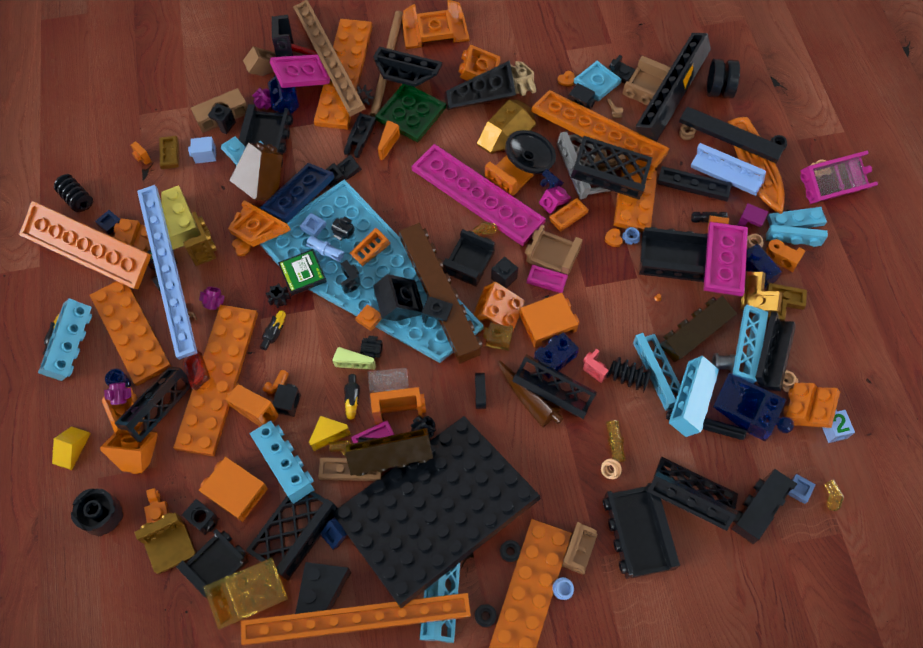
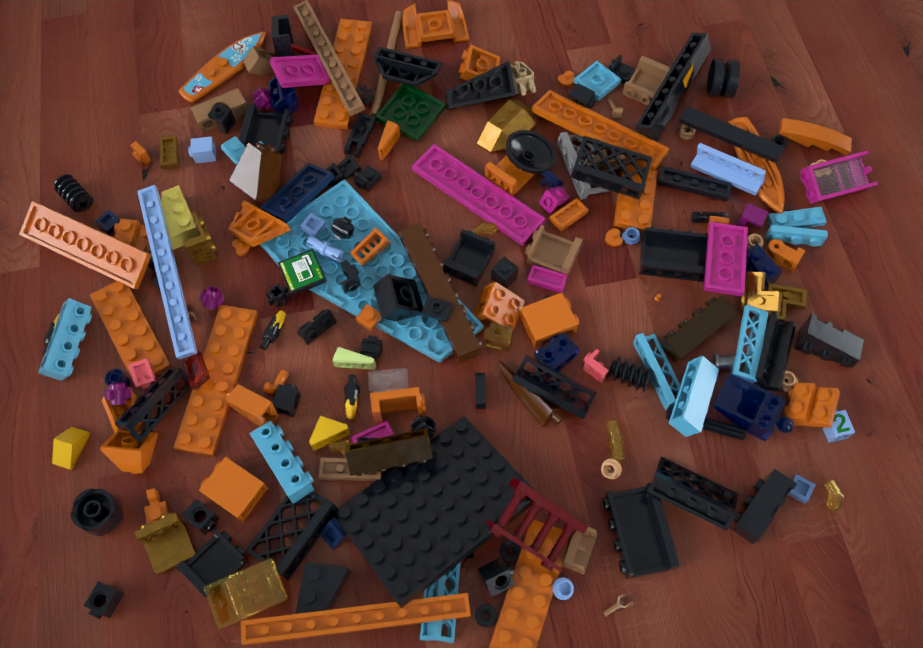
(112, 600): none -> black brick
(142, 373): none -> coral bracket
(220, 68): none -> piece
(320, 324): none -> black hinge
(367, 178): none -> black bracket
(496, 576): none -> black brick
(554, 514): none -> dark red fence
(619, 604): none -> medium nougat hand
(820, 136): none -> orange slope
(829, 343): none -> black wedge

